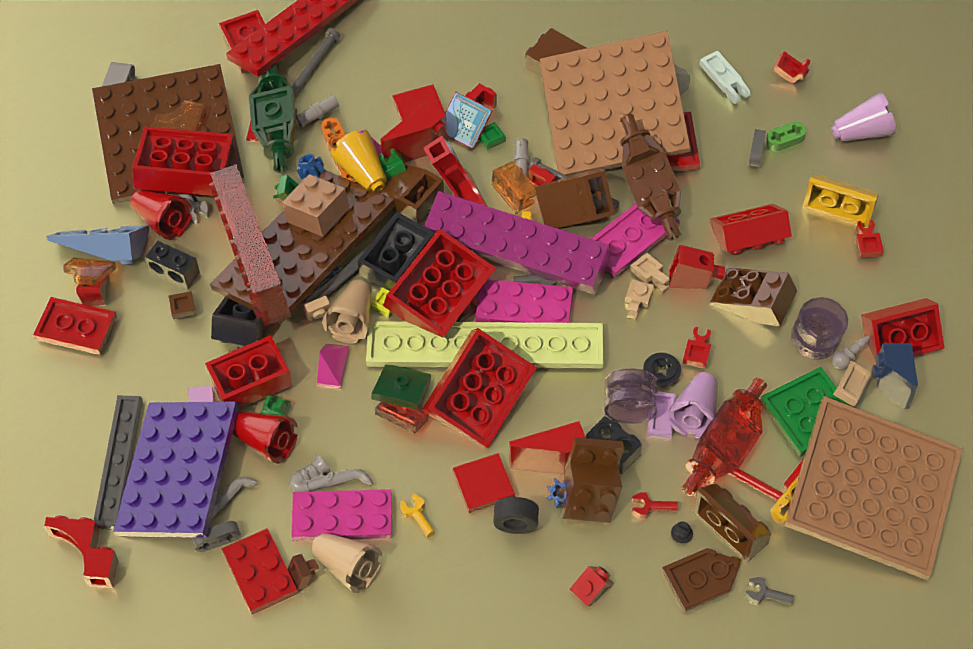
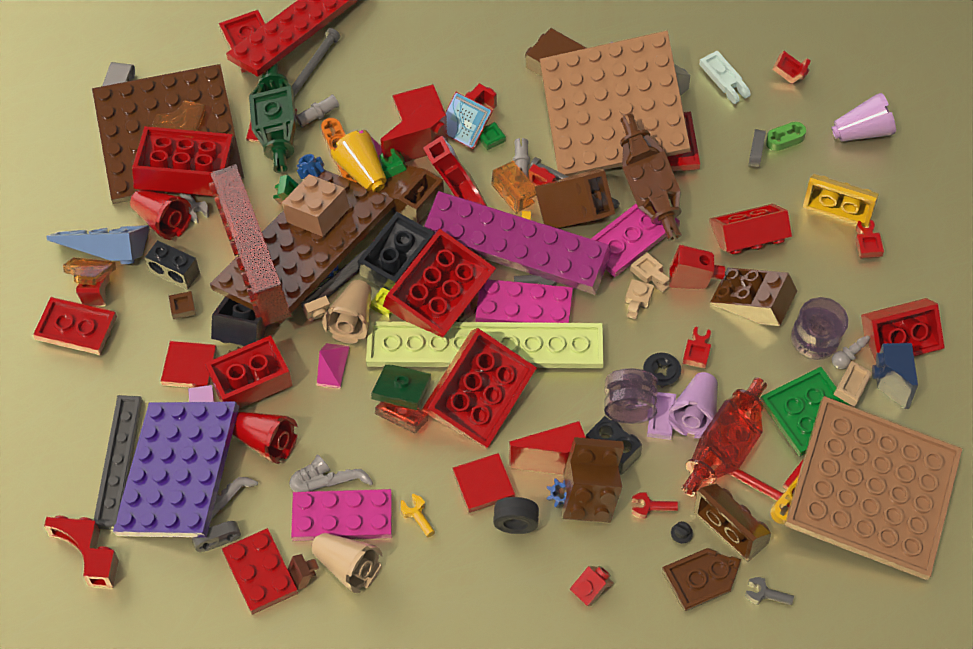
(186, 364): none -> red tile
(276, 406): green tile -> none

